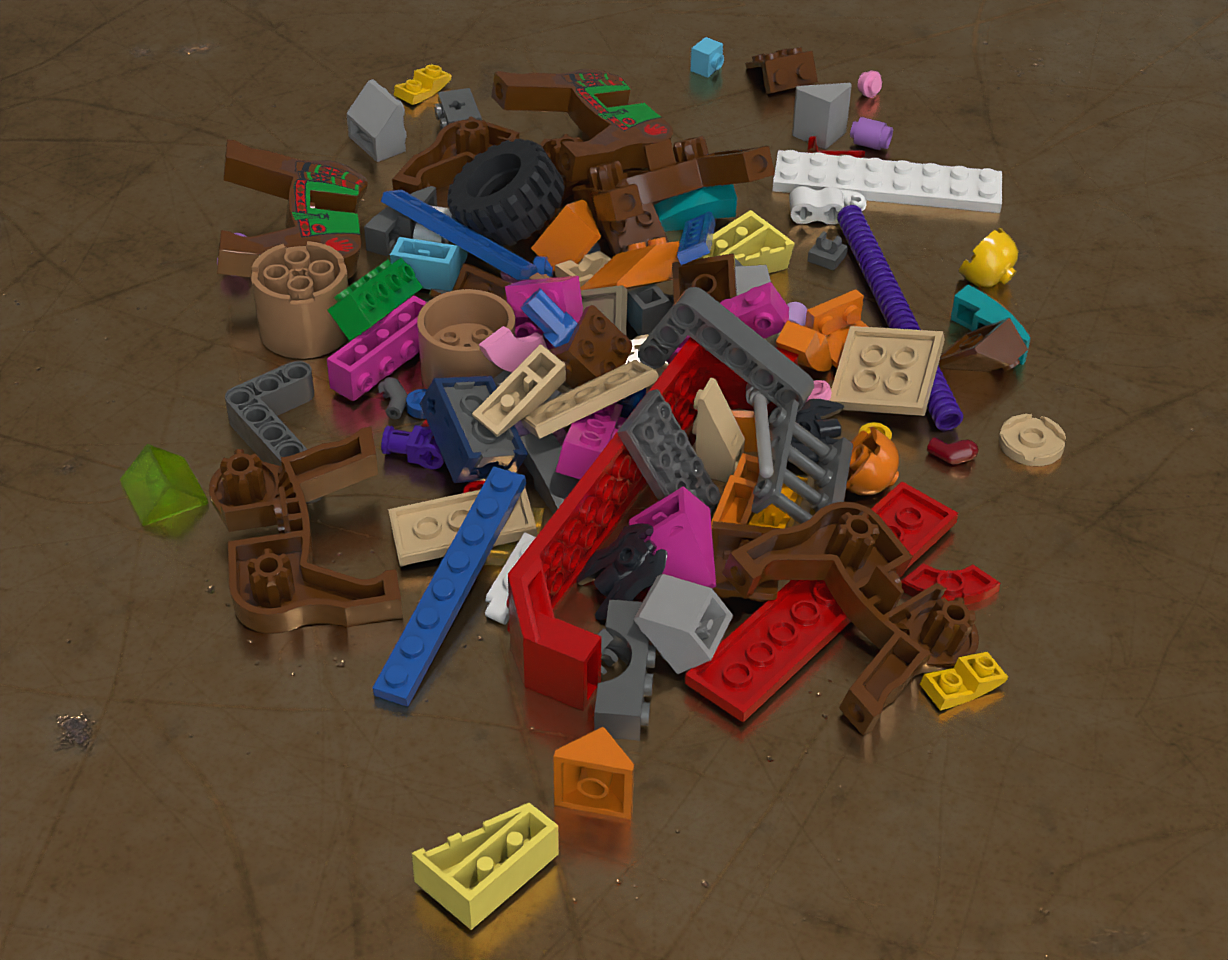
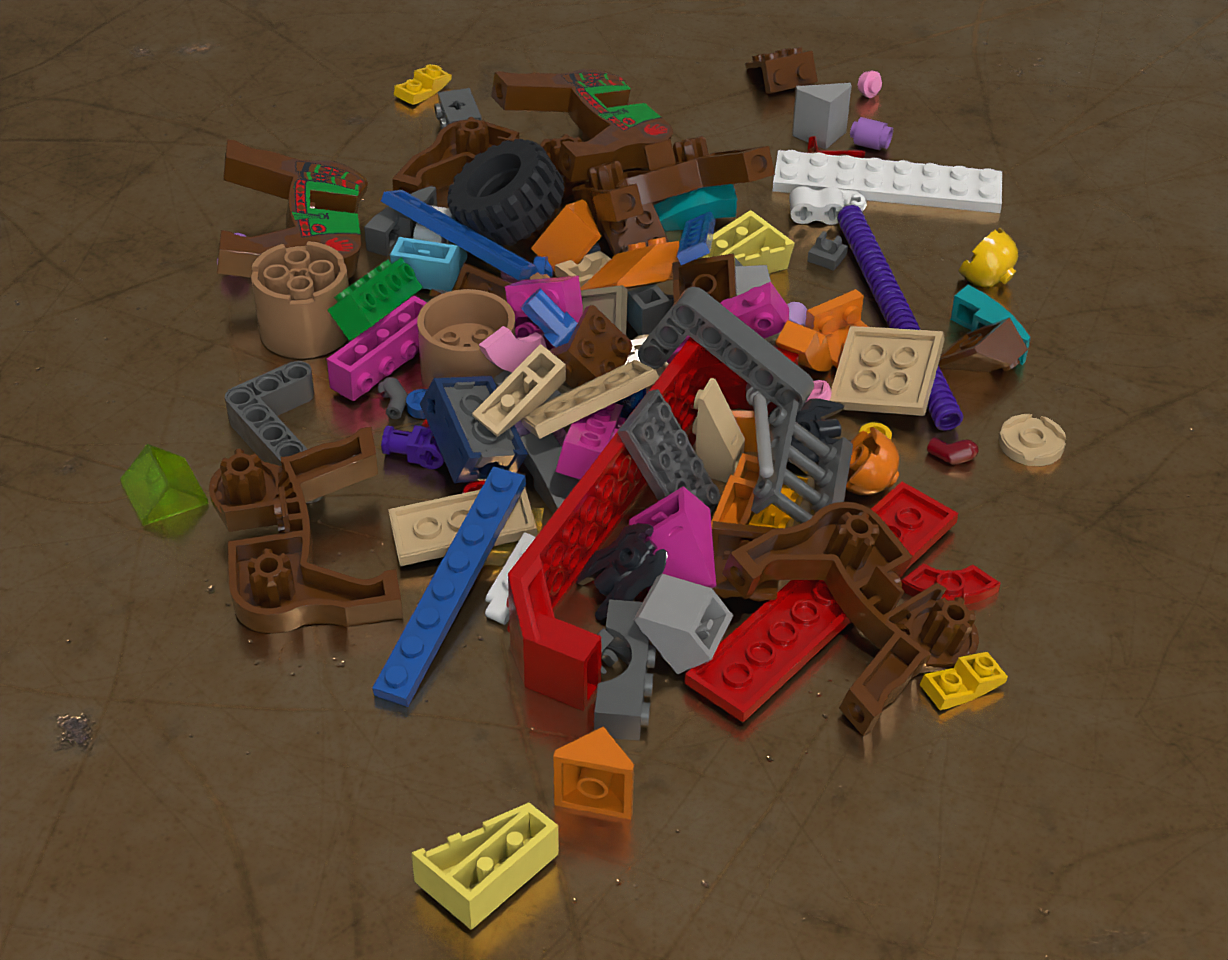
(377, 122): light grey slope -> none
(707, 57): medium azure plate -> none

